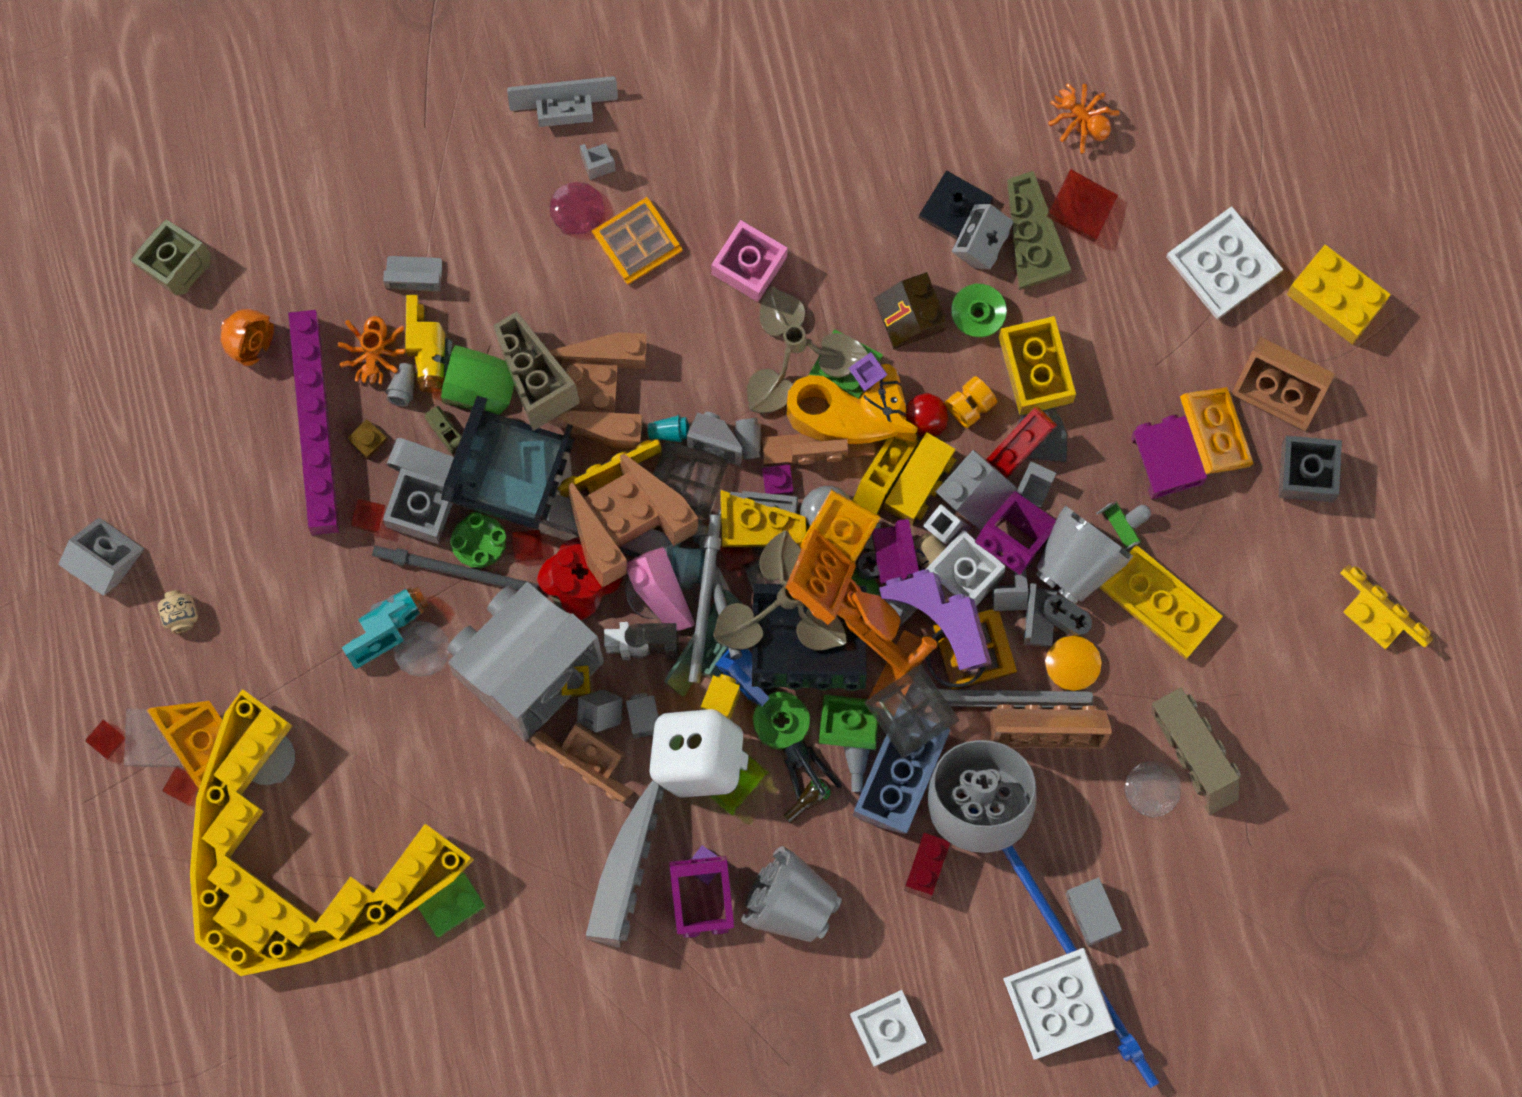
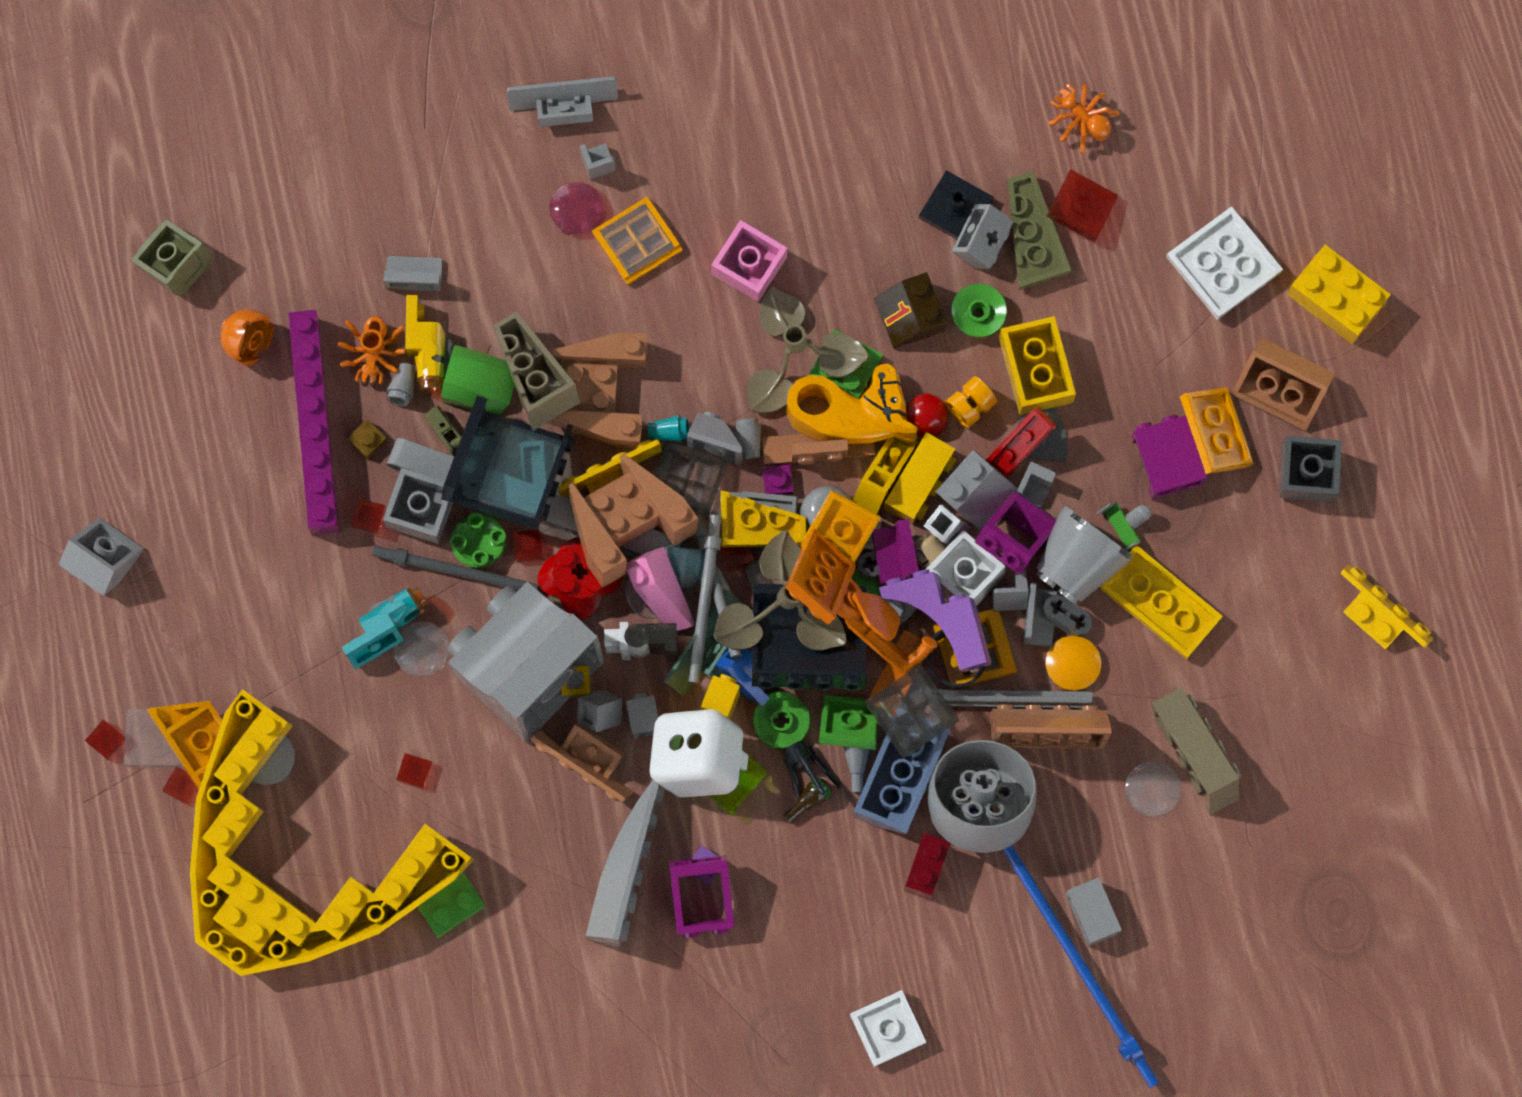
(177, 612): tan head -> none
(414, 771): none -> clear red tile
(790, 899): light grey cone -> none
(867, 371): medium lavender plate -> none
(1059, 1003): white plate -> none

